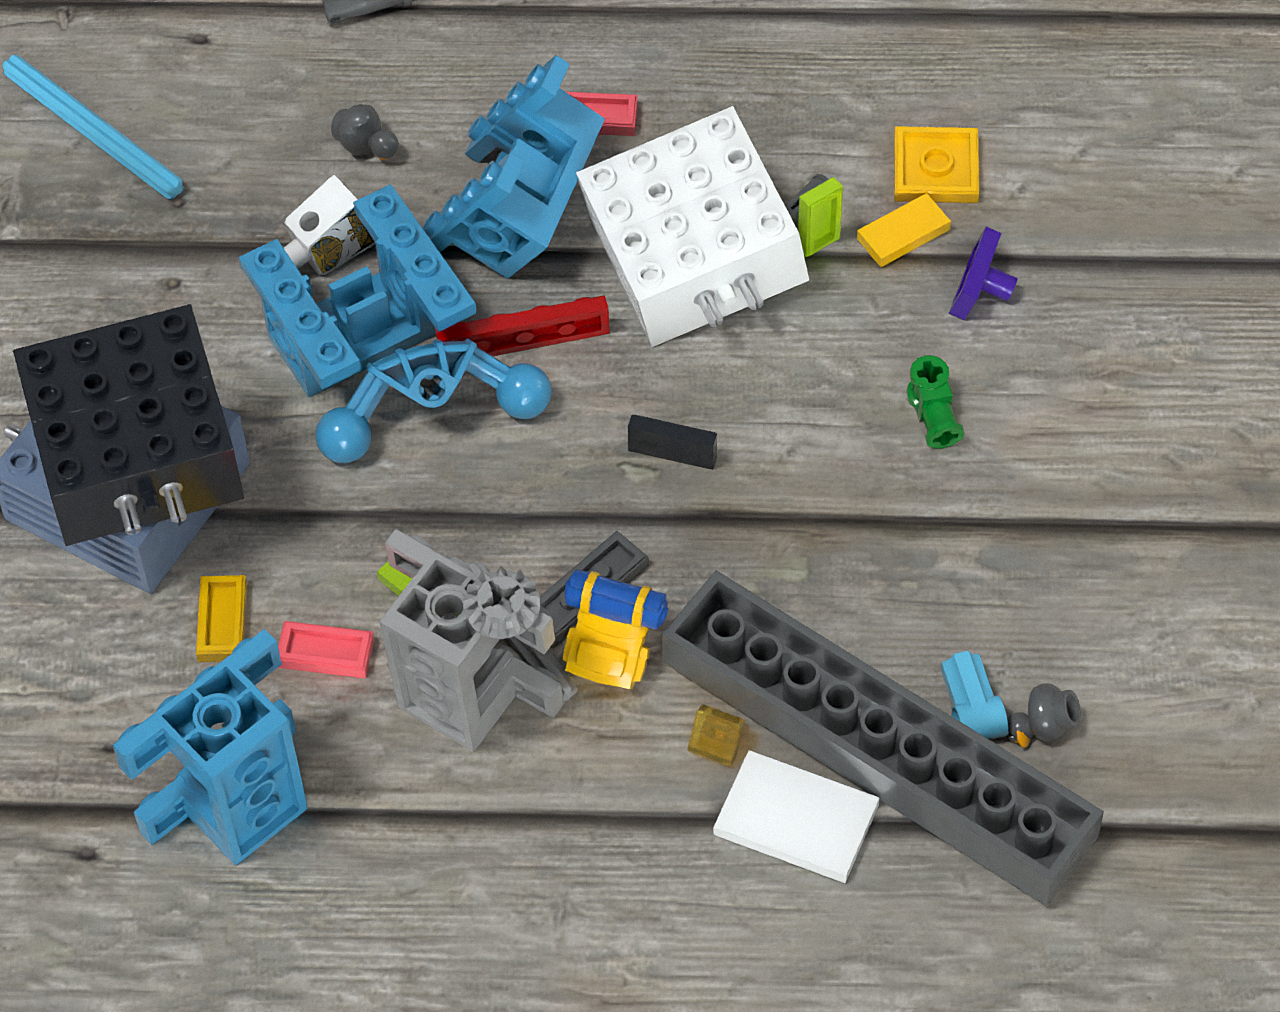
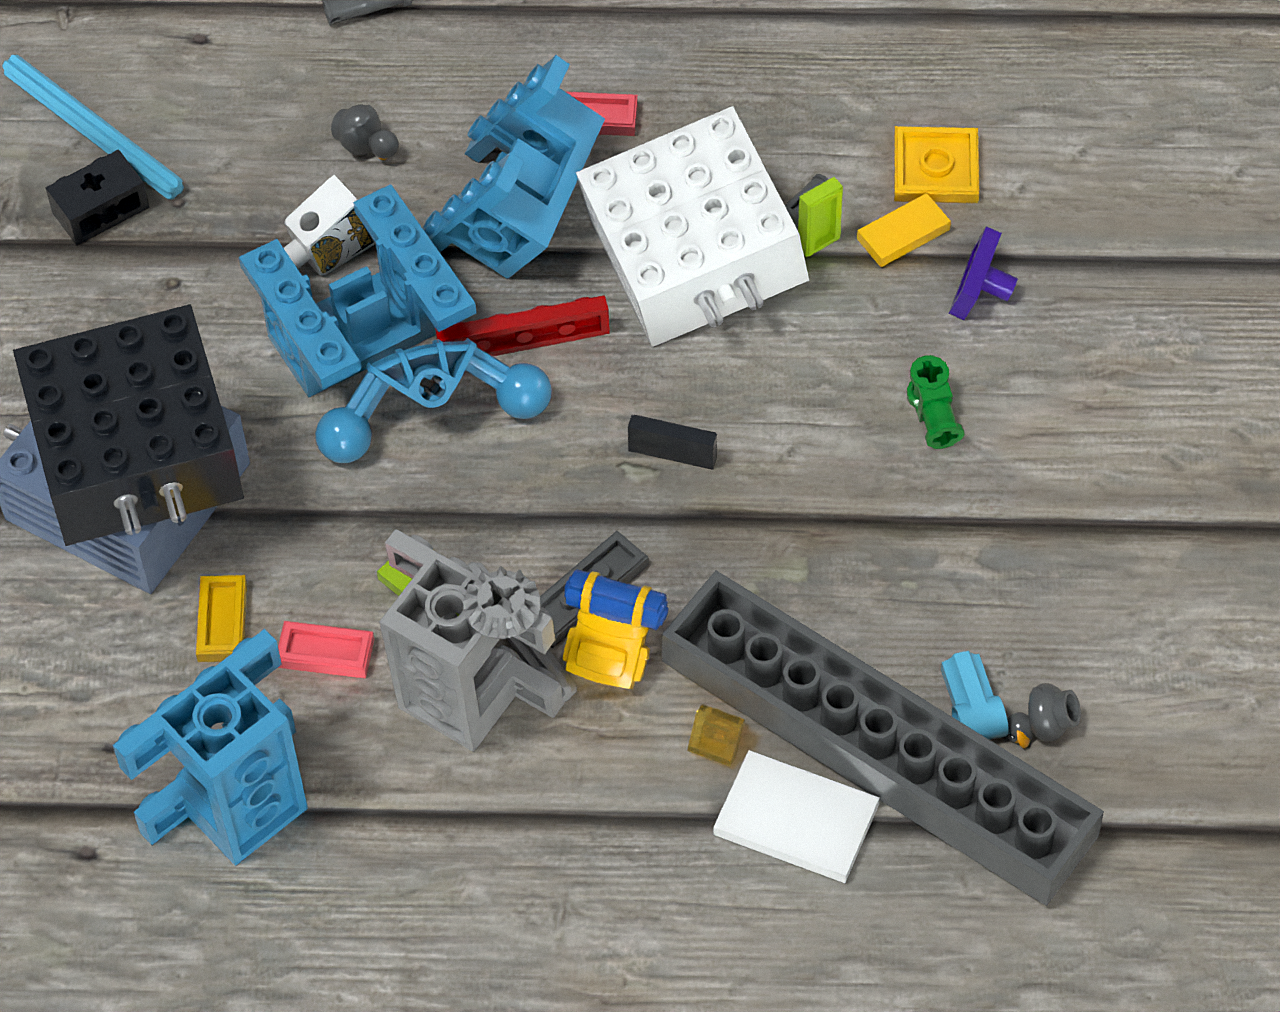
(97, 197): none -> black brick

